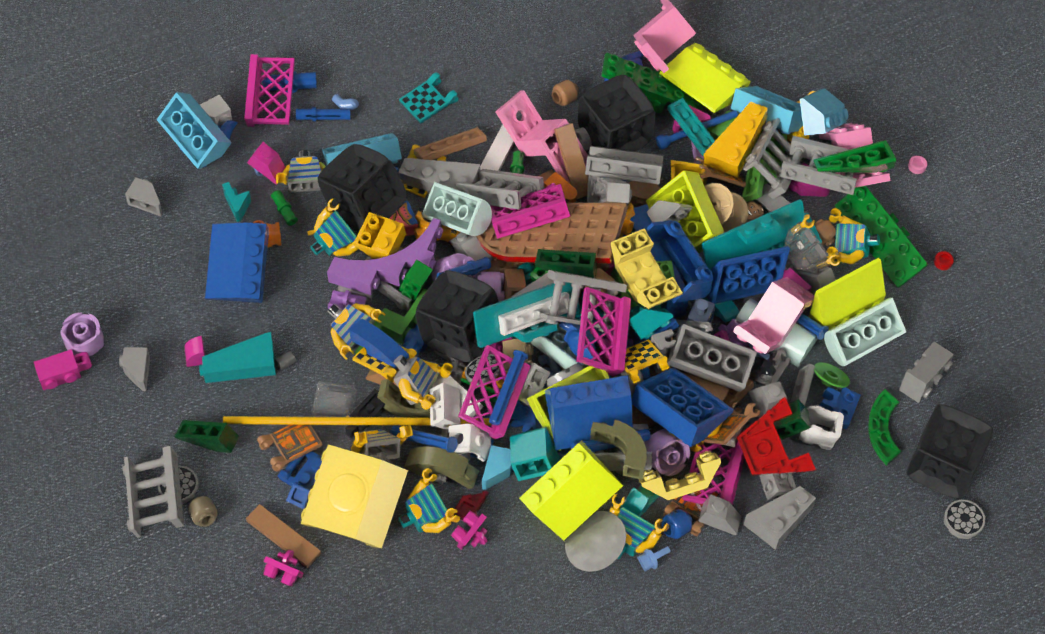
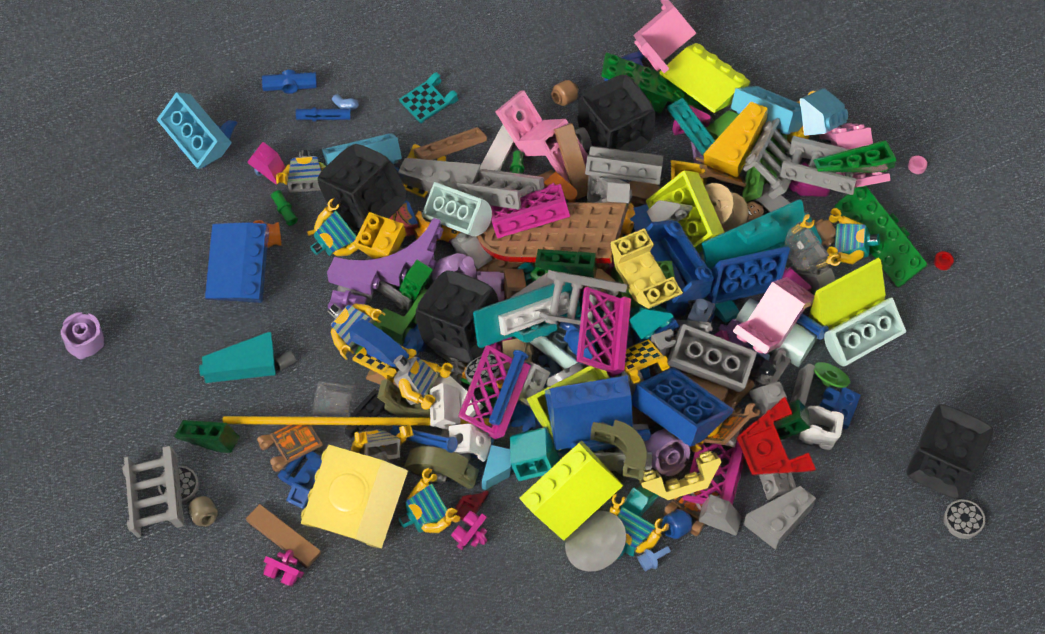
(61, 368): dark pink brick -> none
(136, 365): light grey slope -> none
(143, 196): light grey slope -> none
(194, 351): dark pink brick -> none
(217, 110): white slope -> none
(238, 202): teal slope -> none
(253, 90): dark pink fence -> none
(472, 267): blue pin -> none
(664, 140): blue piece -> none
(878, 427): green tile -> none
(926, 372): light grey wedge -> none

